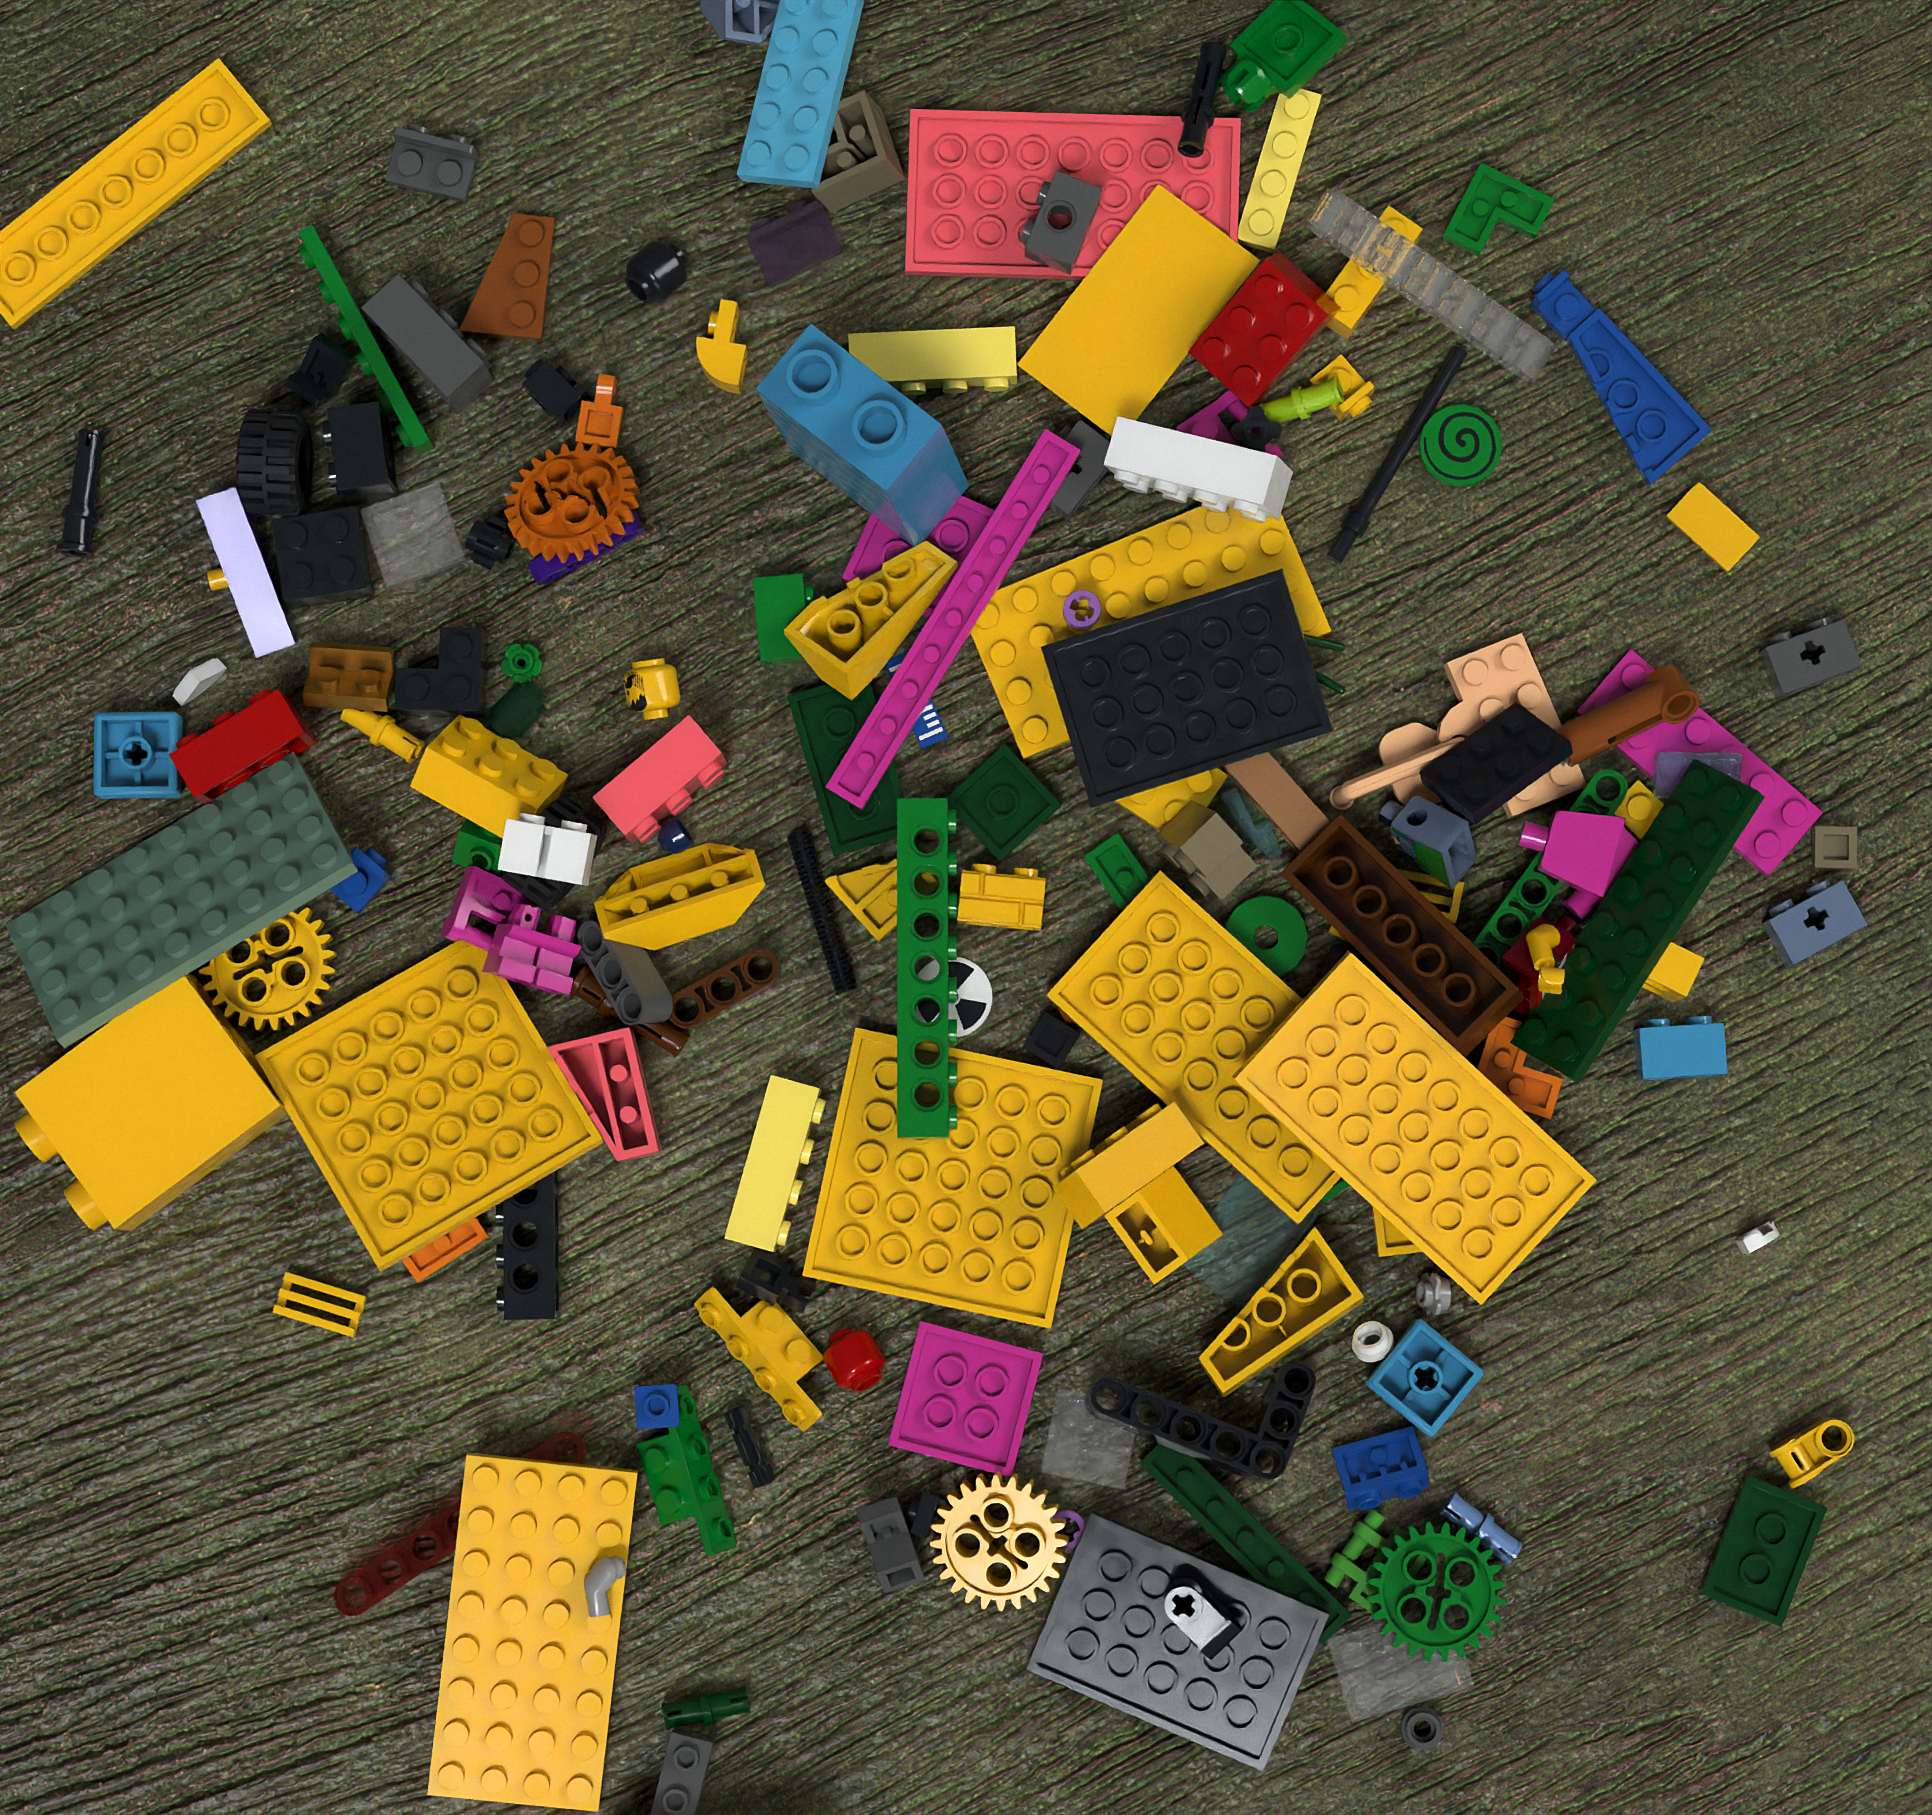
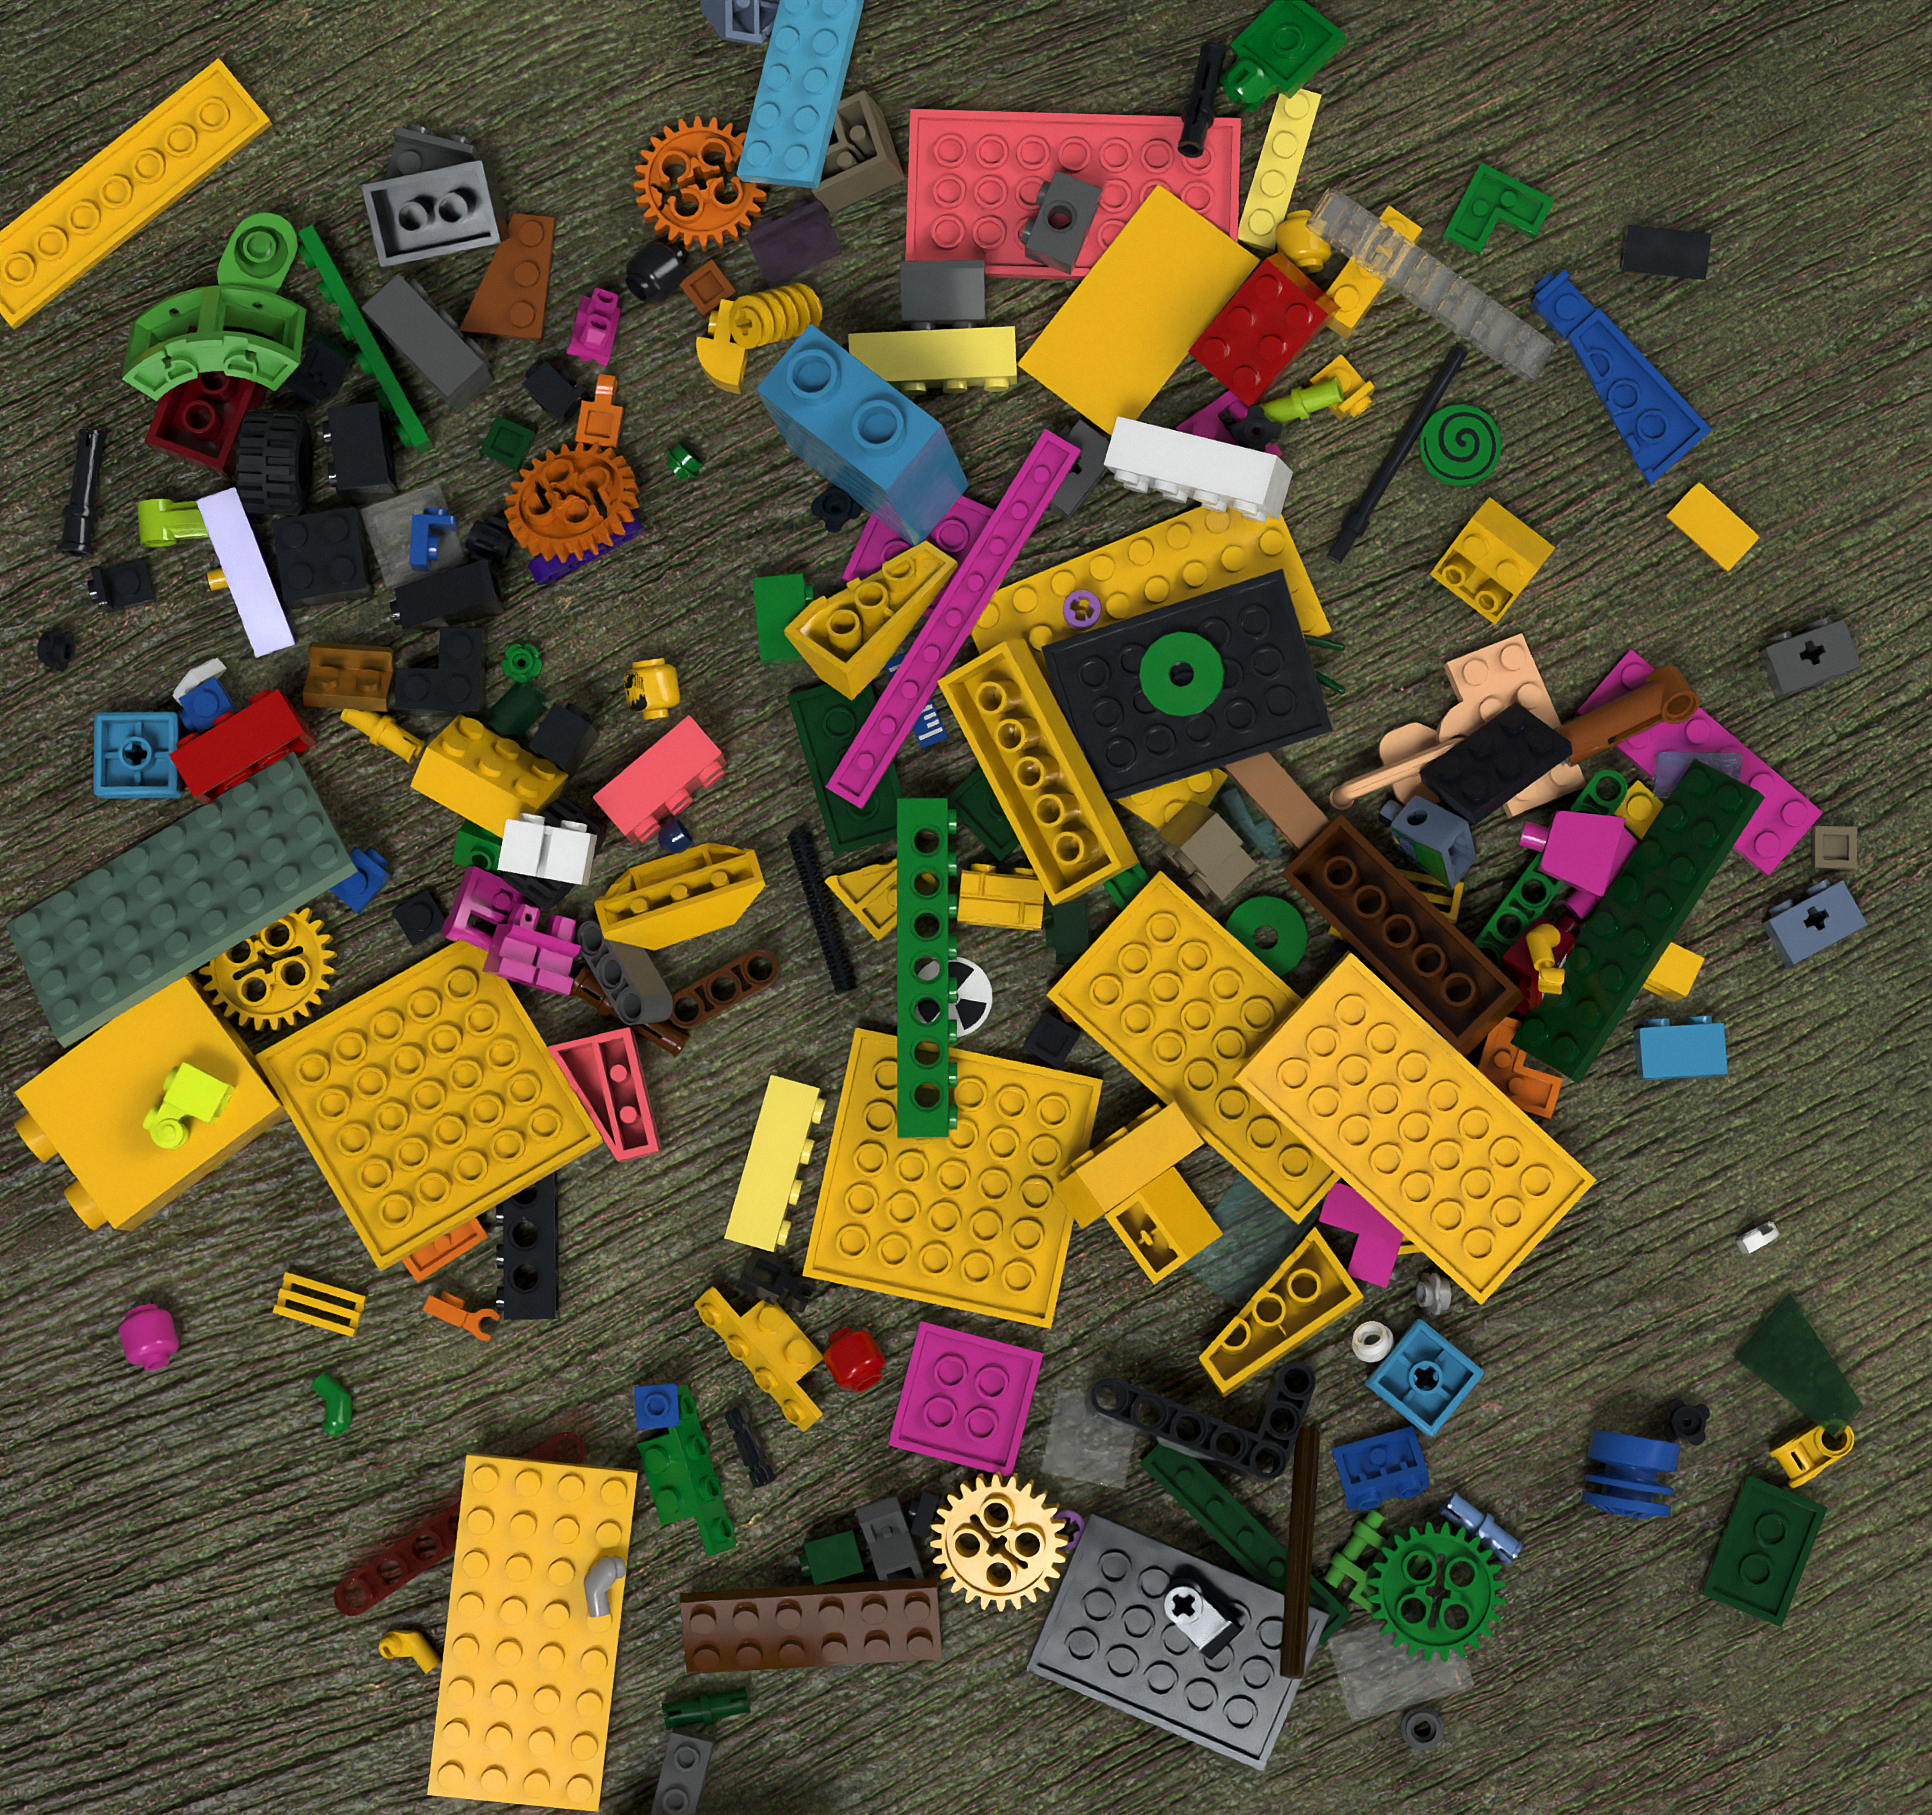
(56, 648): none -> black plate
(121, 586): none -> black bracket
(148, 1336): none -> dark pink head
(164, 334): none -> bright green window
(165, 522): none -> lime piece
(188, 1094): none -> neon yellow brick
(203, 420): none -> dark red brick
(205, 705): none -> blue brick
(258, 253): none -> bright green piece
(338, 1404): none -> green arm
(409, 1644): none -> yellow arm
(420, 918): none -> black plate
(424, 544): none -> blue bracket
(435, 211): none -> brick
(448, 598): none -> black slope
(450, 1309): none -> orange plate
(507, 443): none -> dark green plate
(564, 737): none -> black brick
(595, 327): none -> dark pink hips
(683, 461): none -> green plate
(689, 149): none -> orange gear
(707, 288): none -> dark orange plate
(774, 315): none -> yellow piece
(811, 1626): none -> reddish brown plate
(831, 1557): none -> dark green brick
(834, 520): none -> black plate
(942, 294): none -> dark grey slope
(1038, 771): none -> yellow brick
(1067, 932): none -> clear green brick
(1157, 667): none -> green tile
(1299, 1554): none -> dark brown axle
(1300, 244): none -> yellow head
(1377, 1237): none -> dark pink tile
(1492, 560): none -> yellow slope
(1630, 1473): none -> blue wheel
(1665, 252): none -> black hinge
(1695, 1431): none -> black plate
(1800, 1369): none -> clear green wing

